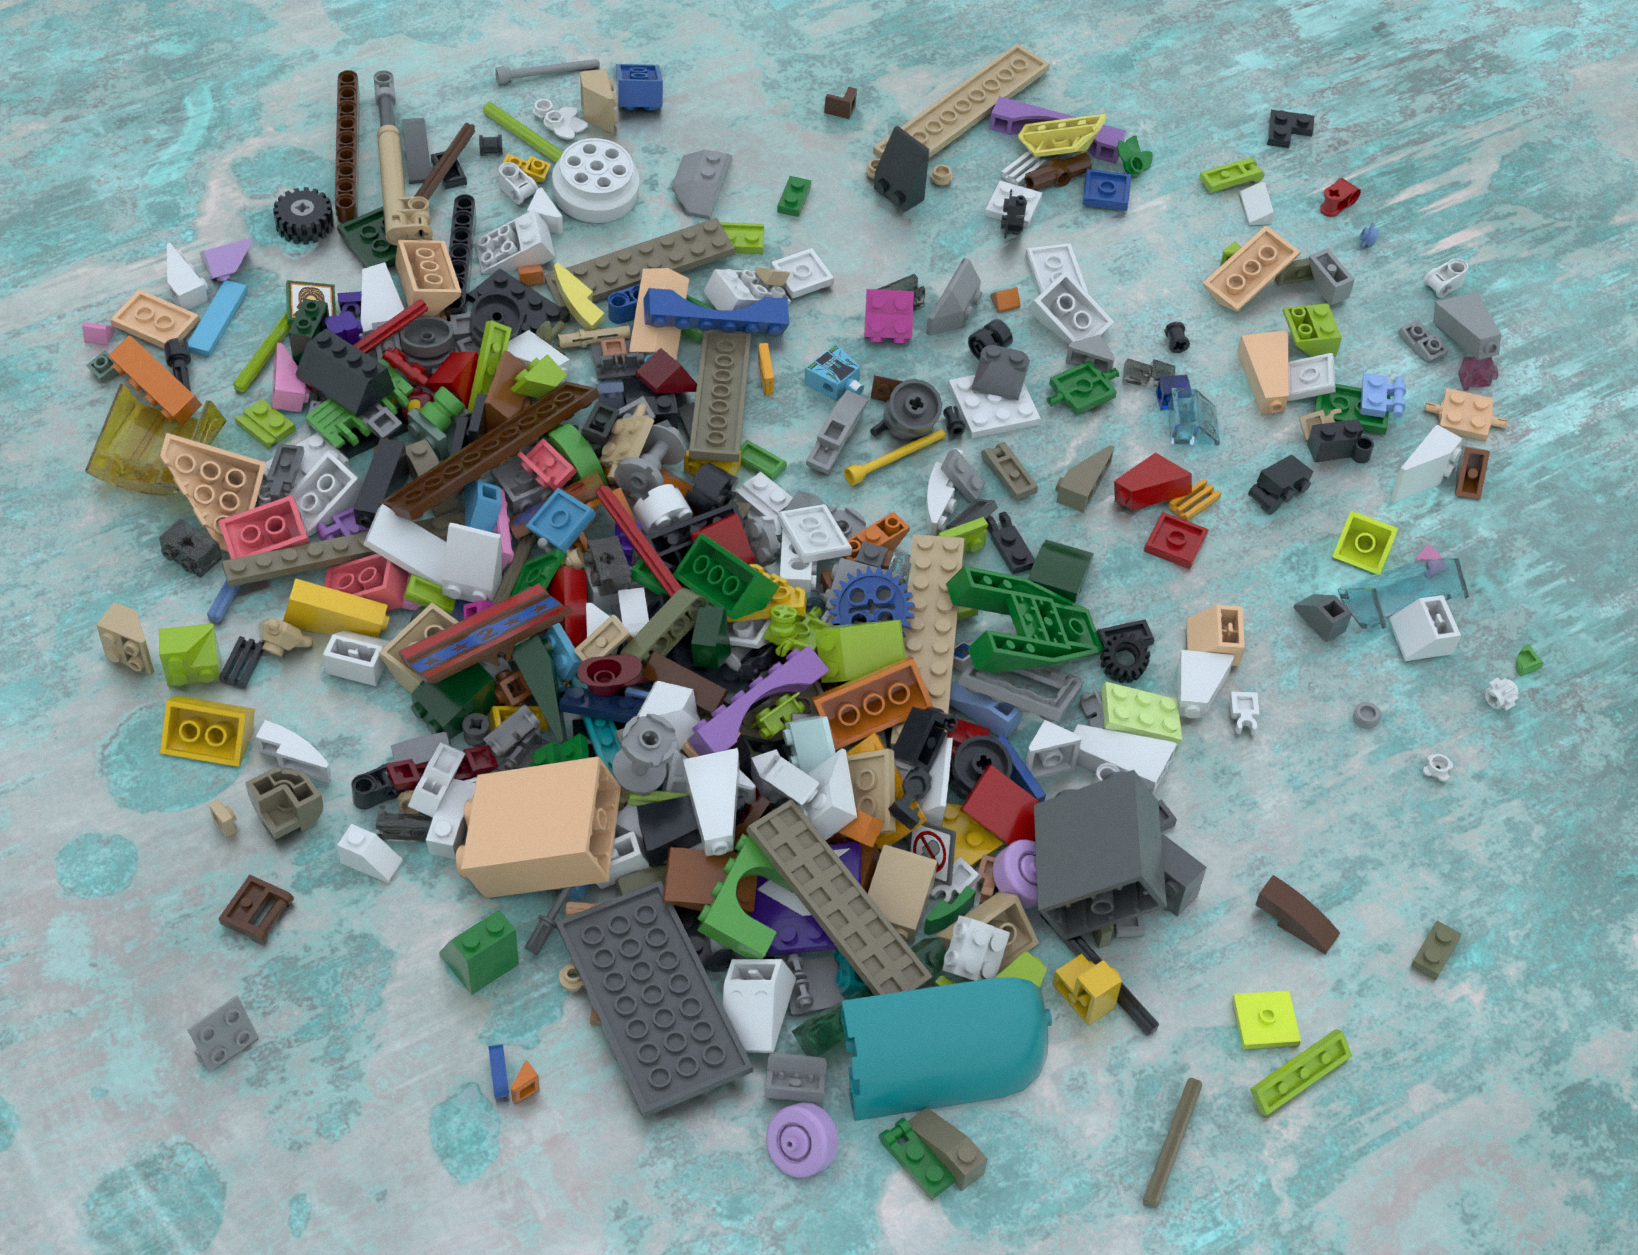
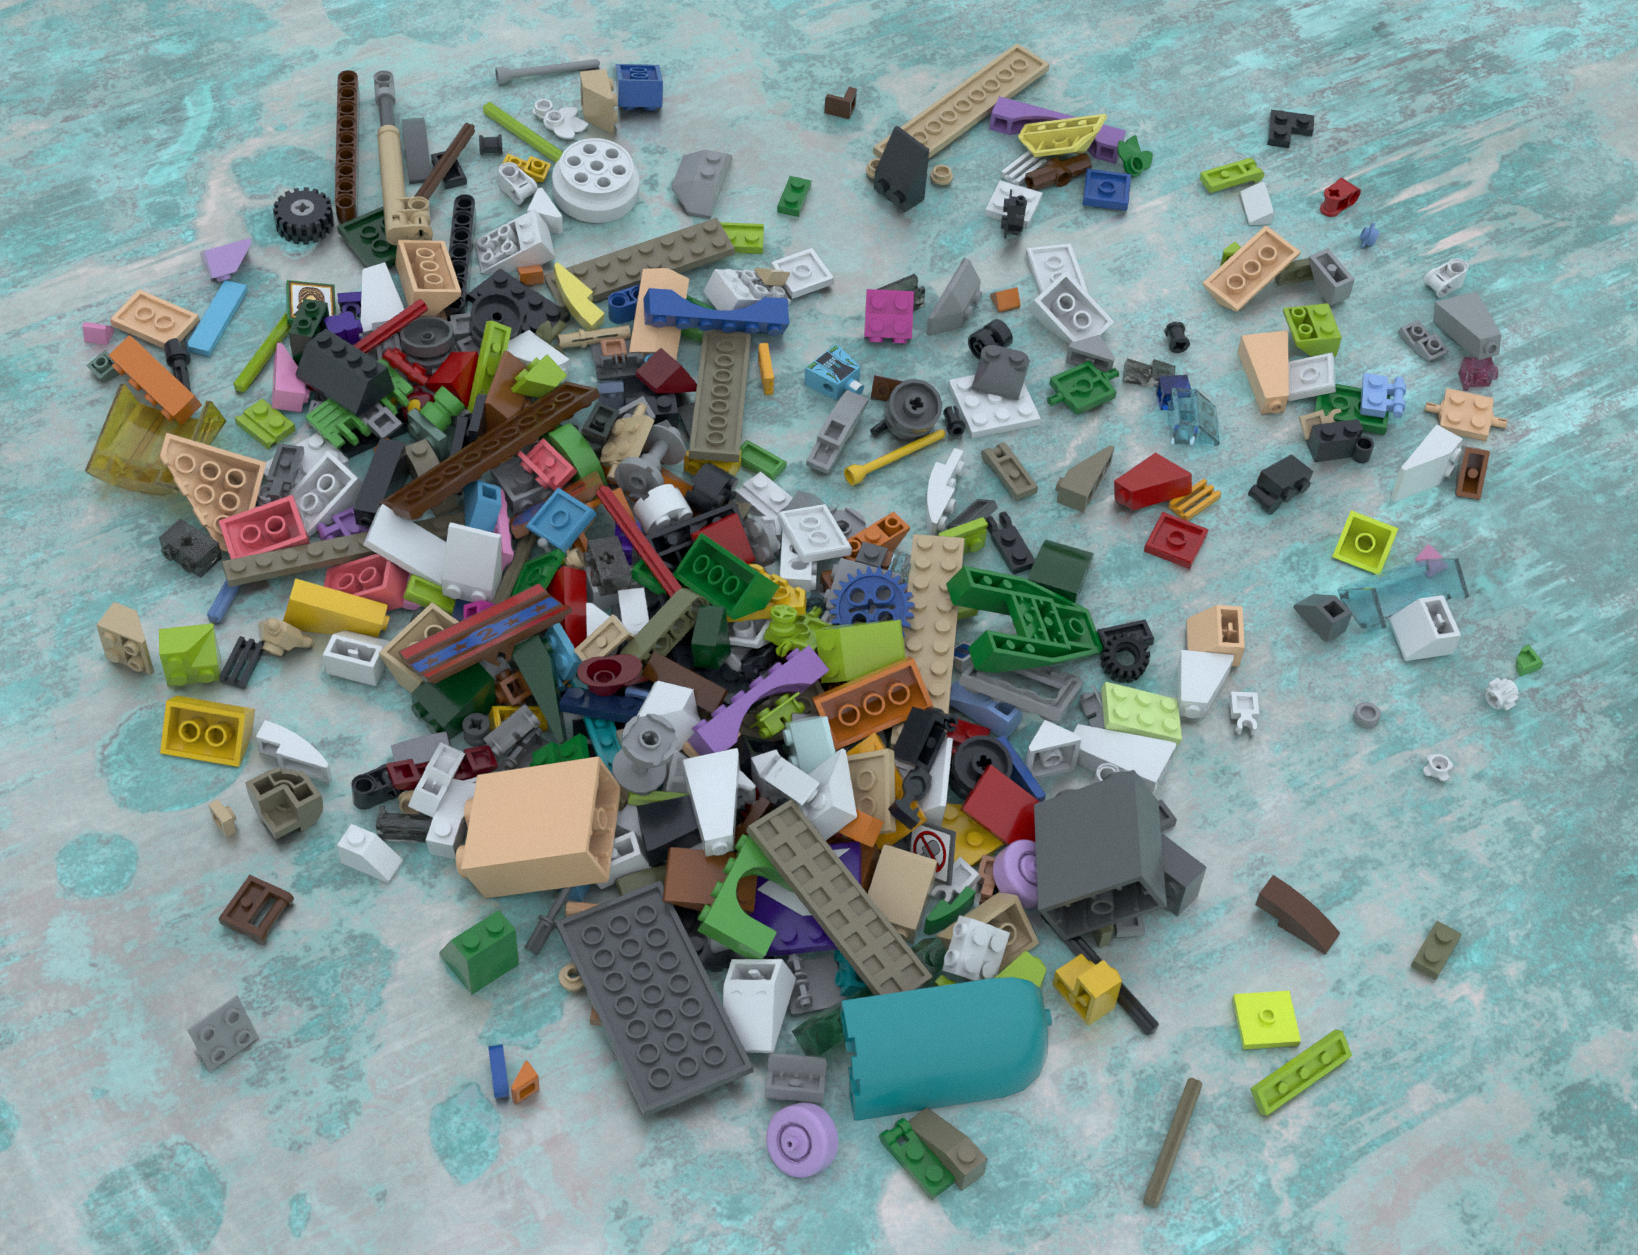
(184, 285): white slope -> none
(962, 475): light grey plate -> none

